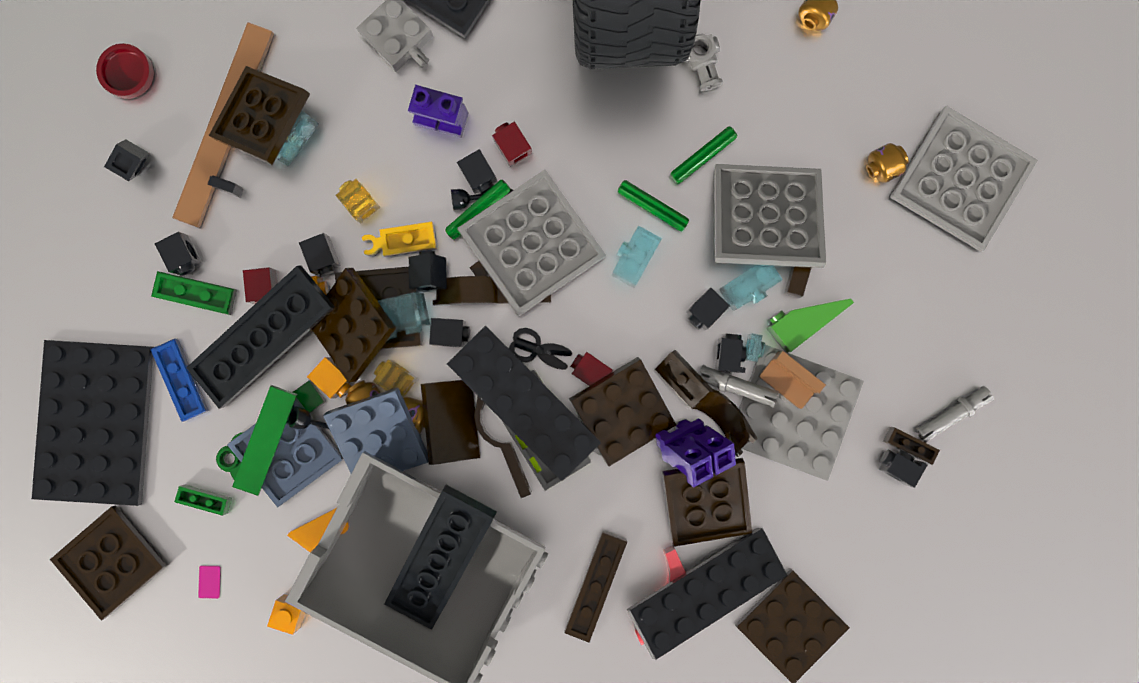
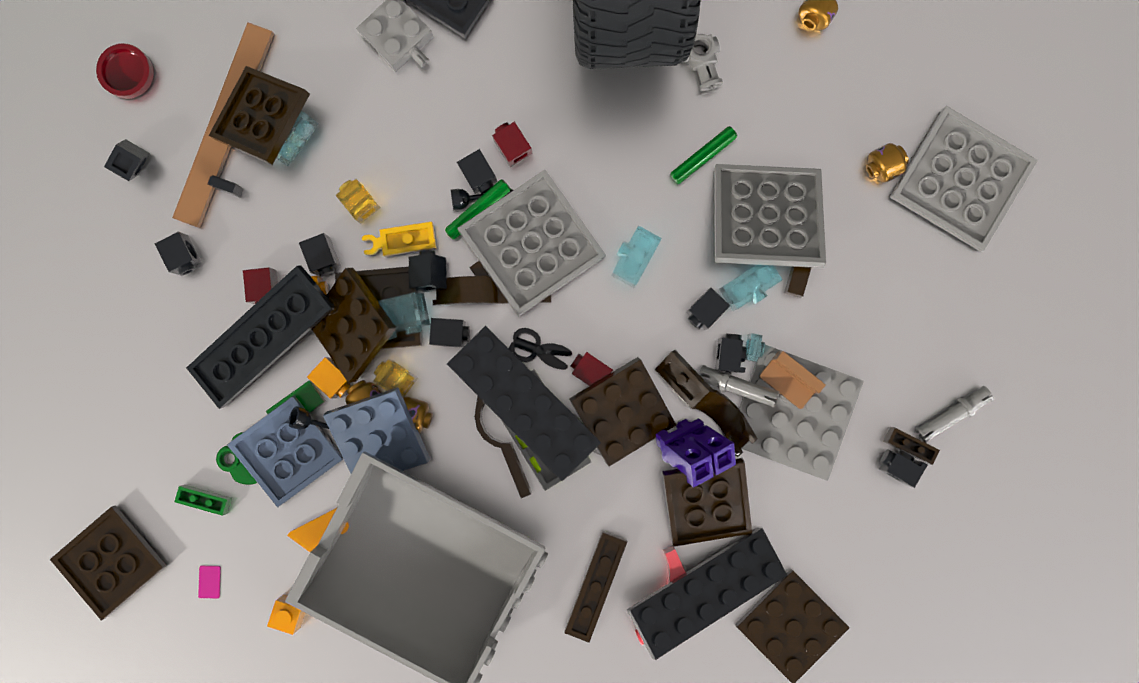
(92, 423): black plate -> none
(178, 380): blue tile -> none
(193, 293): green tile -> none
(264, 440): green tile -> none
(436, 106): dark purple hips -> none
(440, 556): black plate -> none
(449, 422): dark brown tile -> none
(653, 205): green axle -> none
(798, 325): bright green slope -> none

